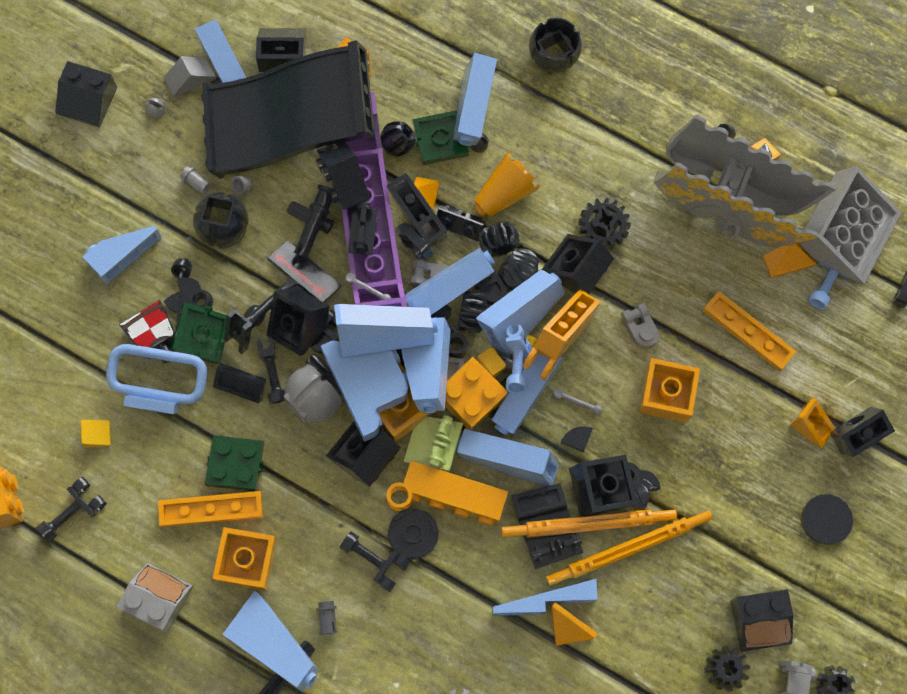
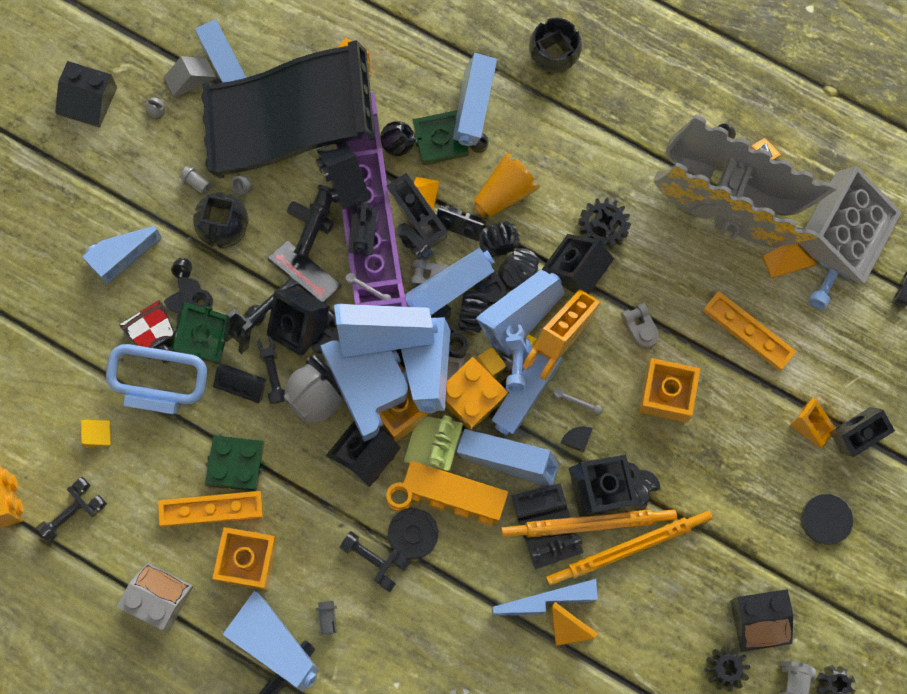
(279, 46): black slope -> none

